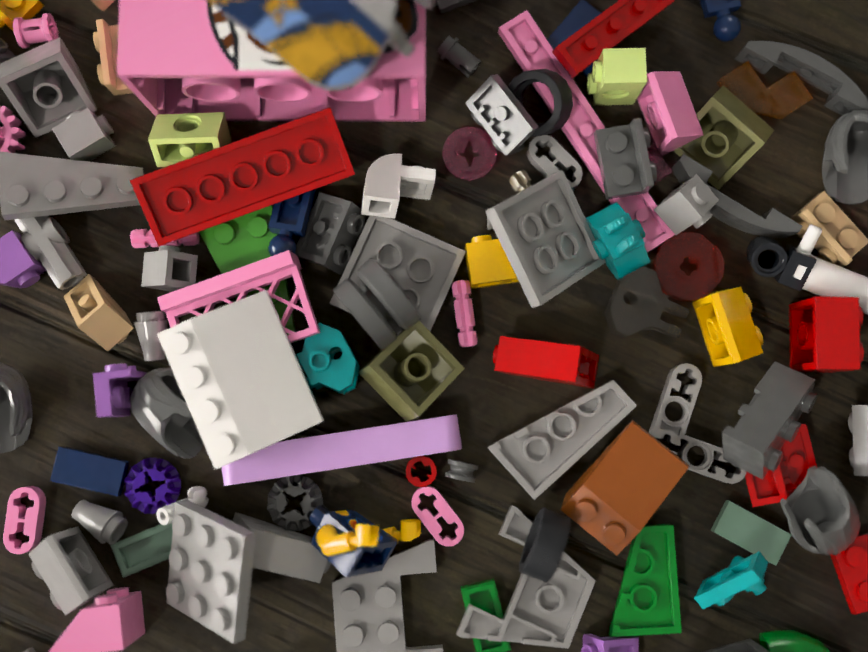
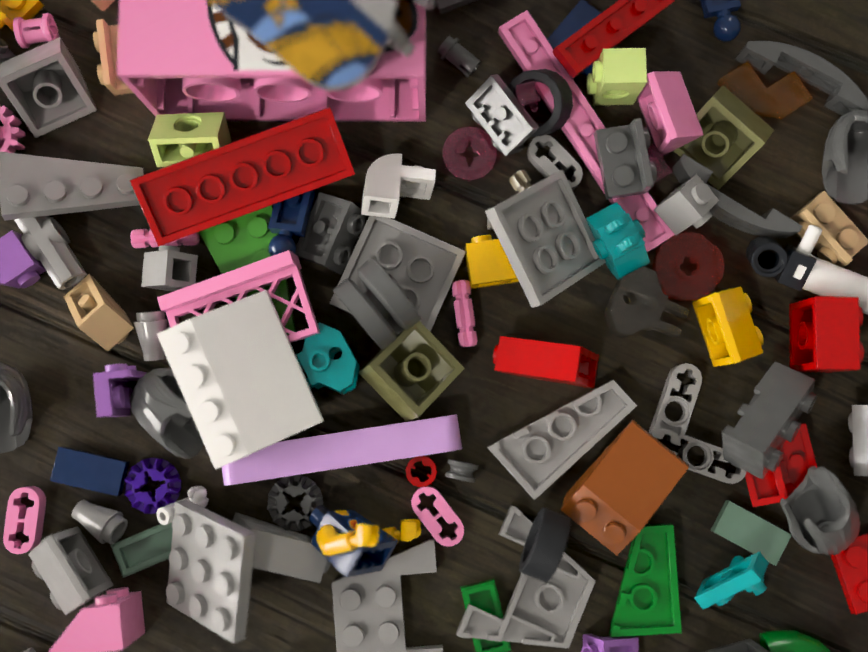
(84, 135): light grey brick -> none
(527, 94): none -> clear pink hand

